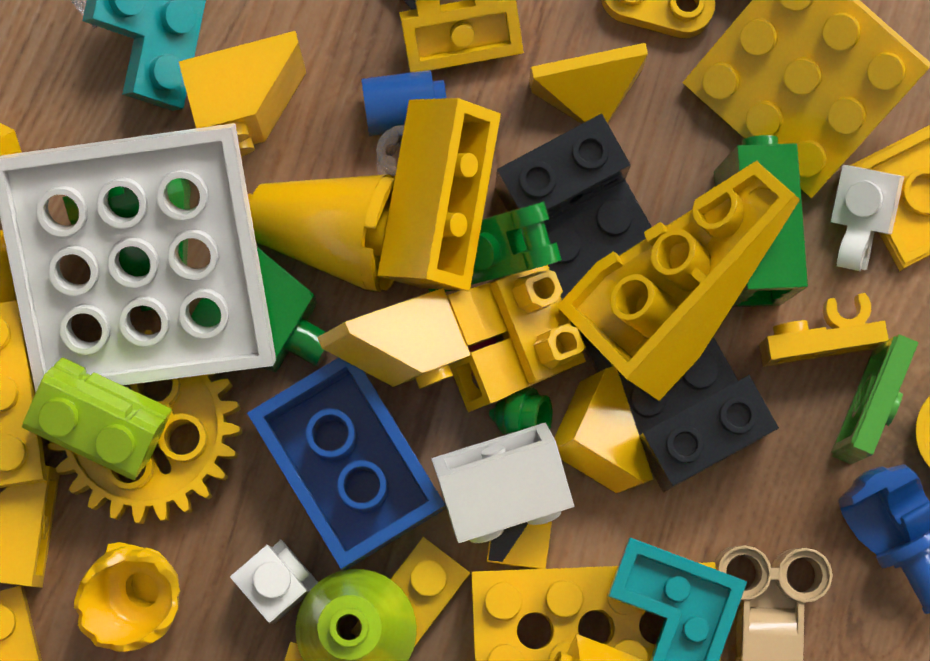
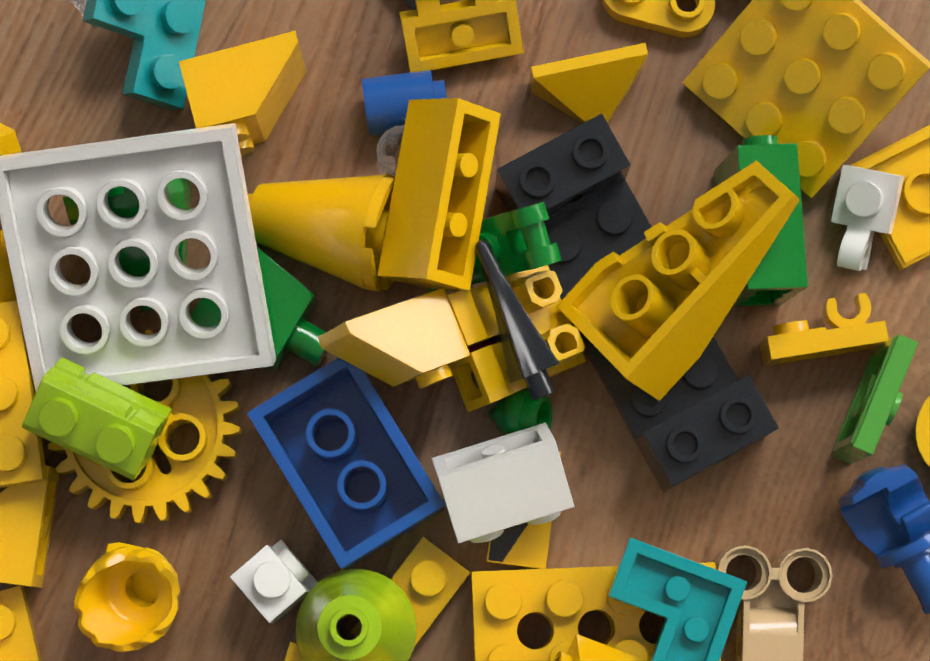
(523, 346): none -> black piece
(601, 434): yellow slope -> none

